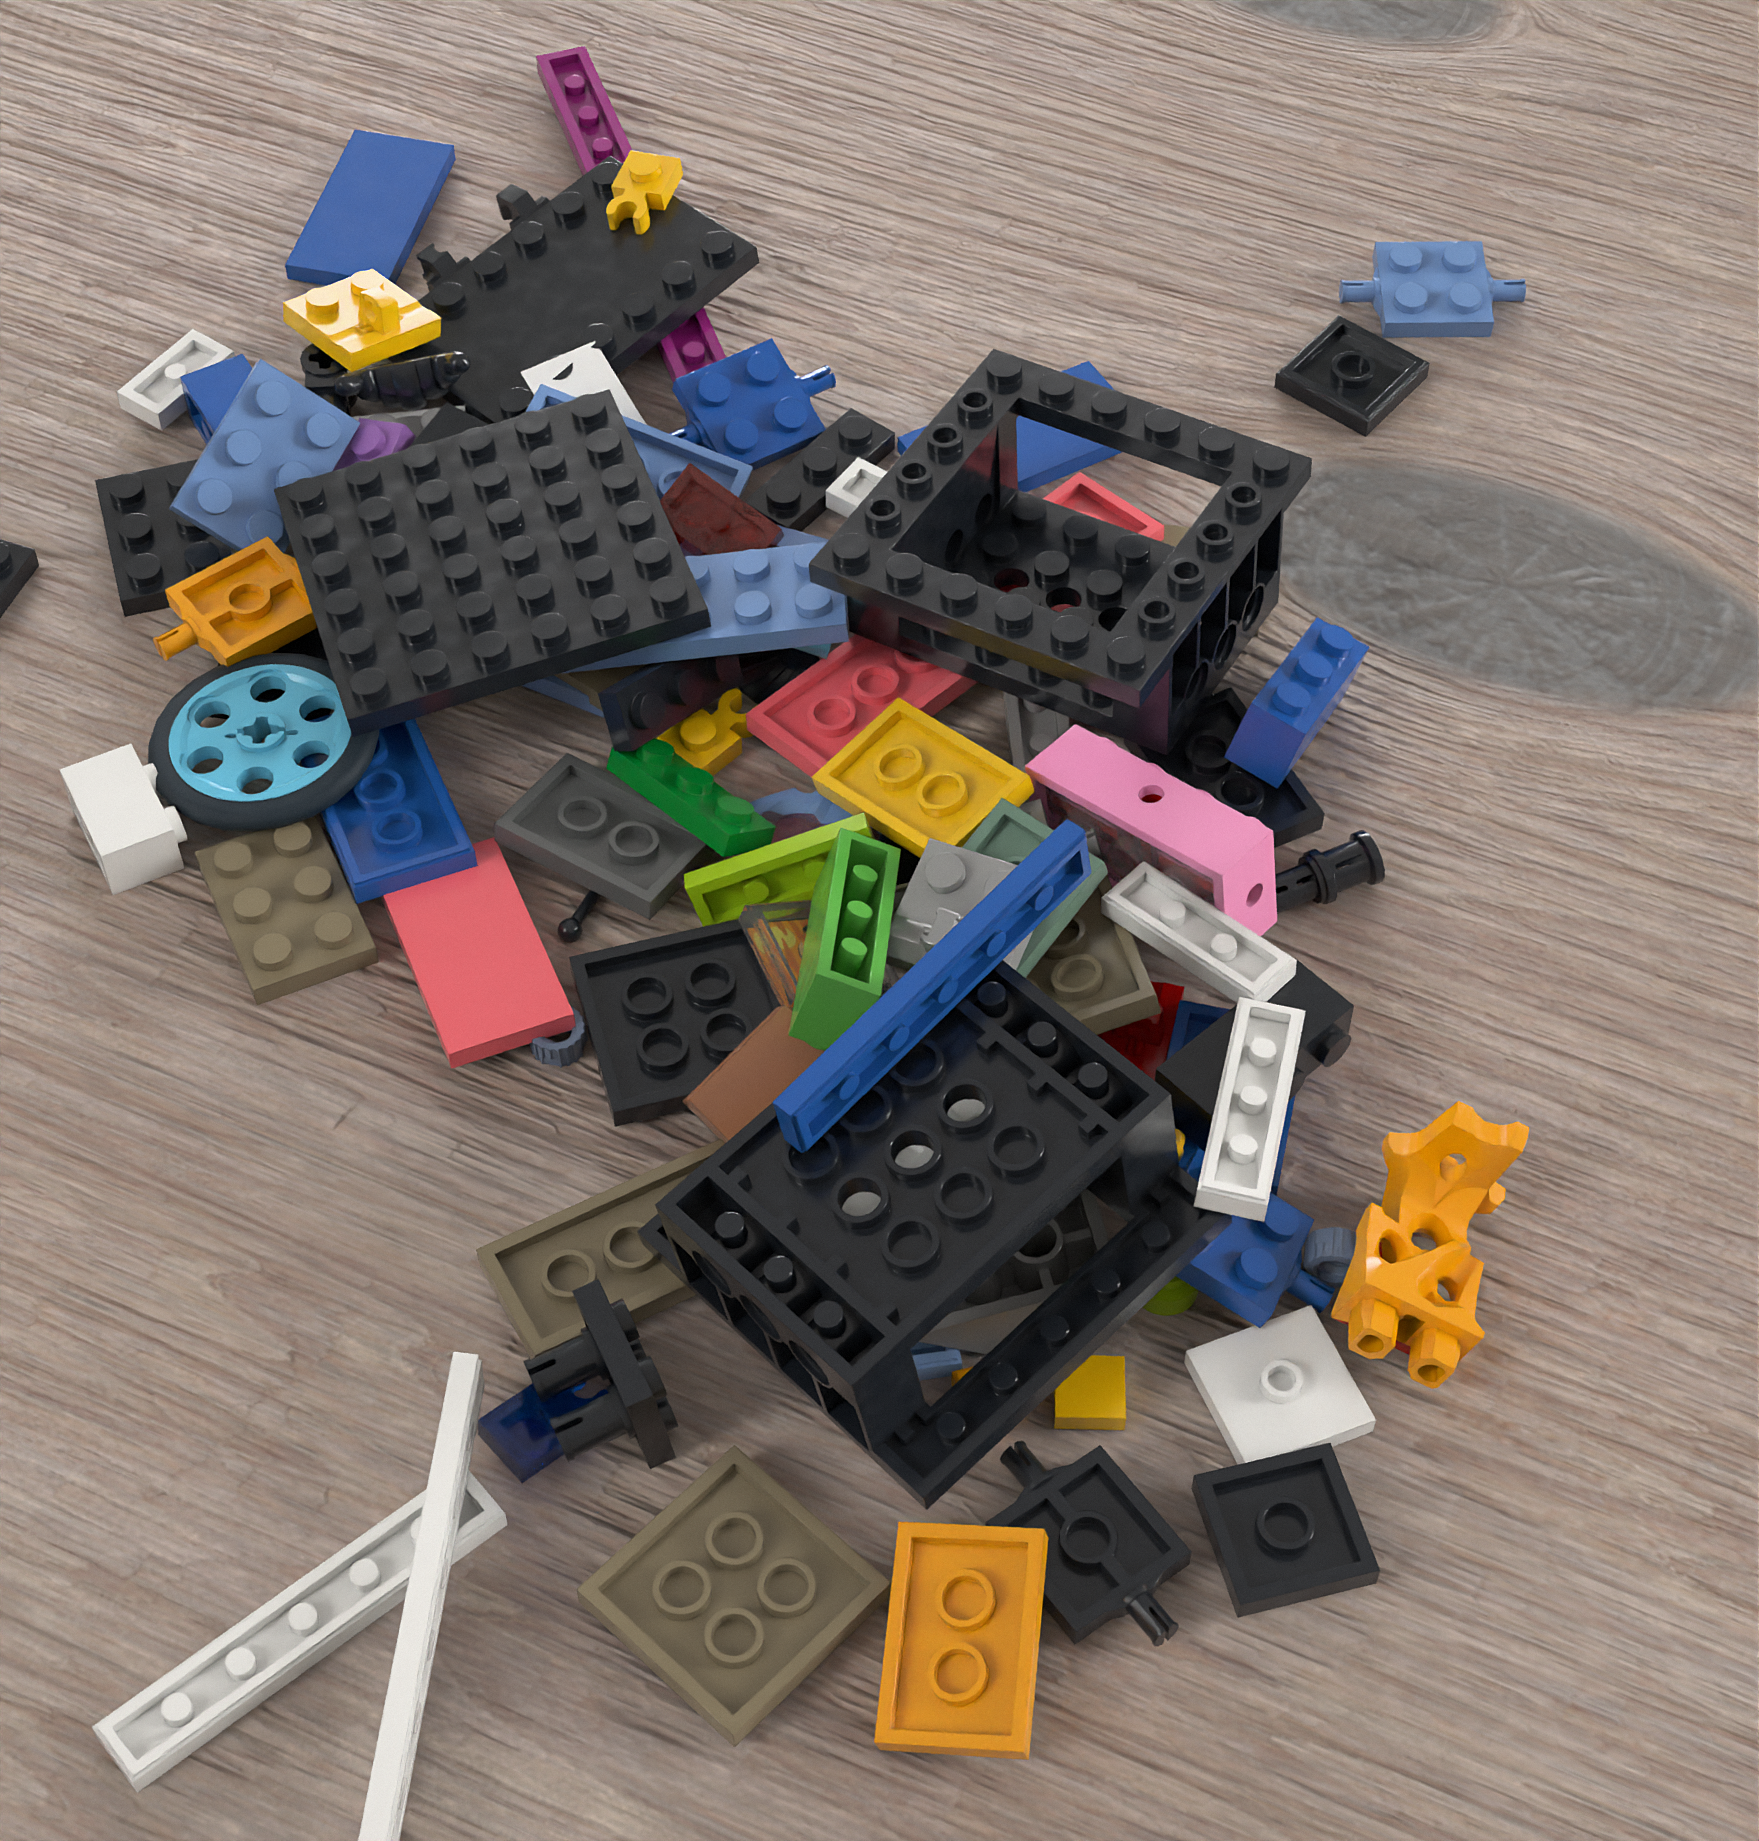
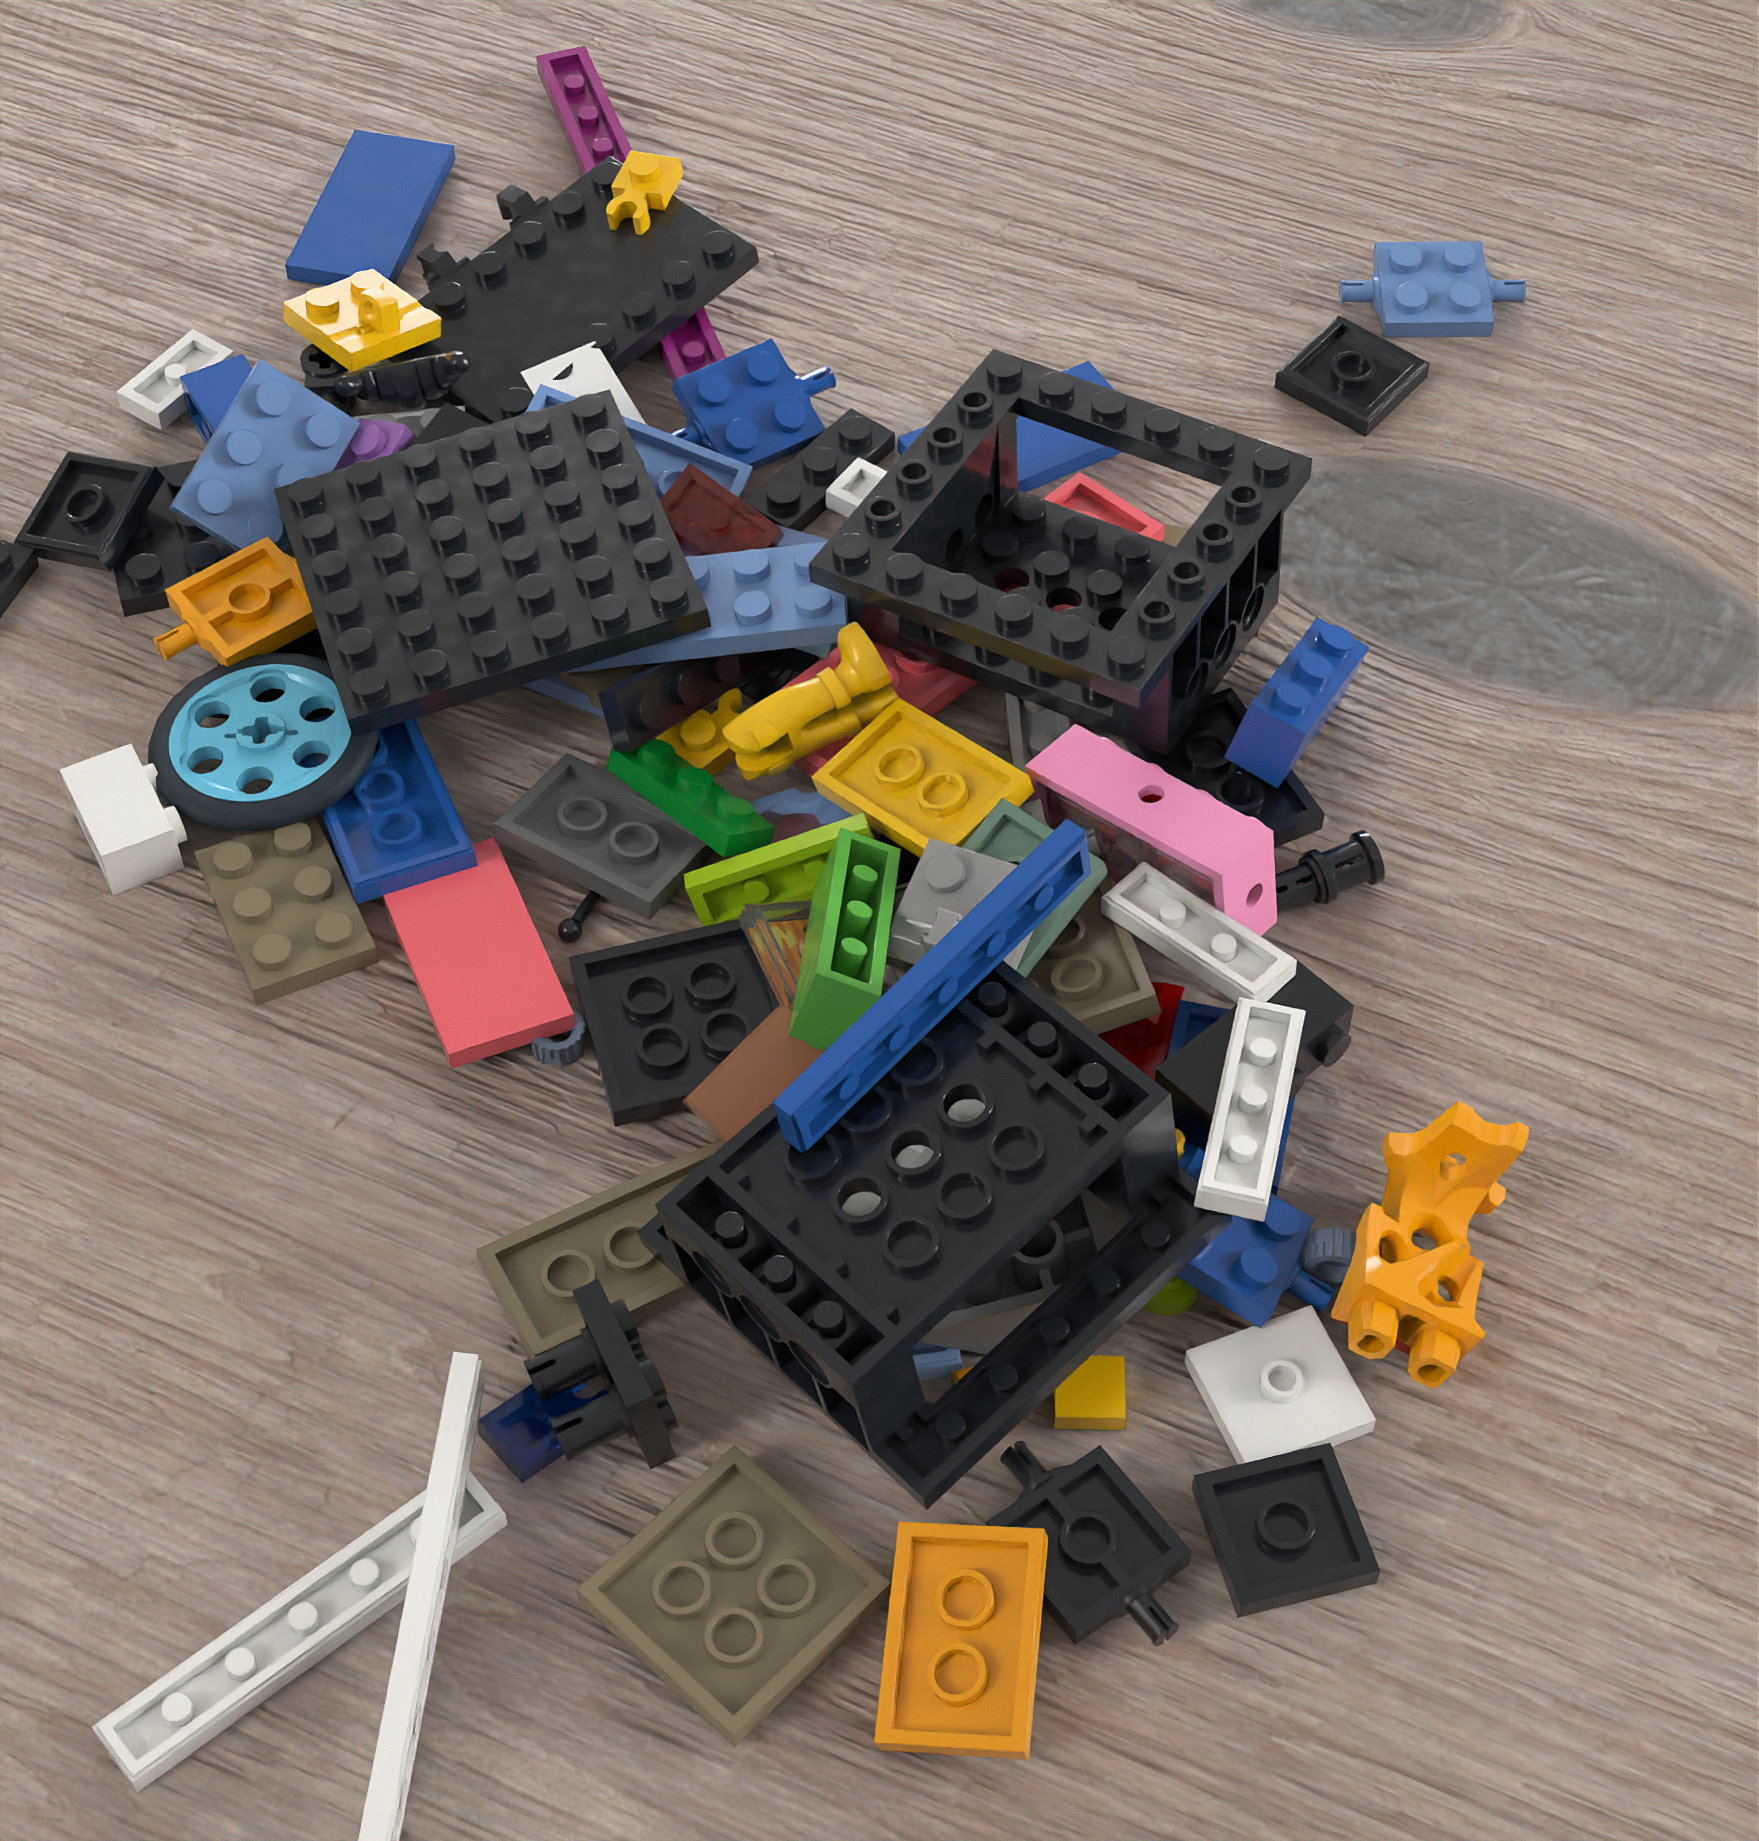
(90, 510): none -> black tile
(813, 711): none -> yellow piece

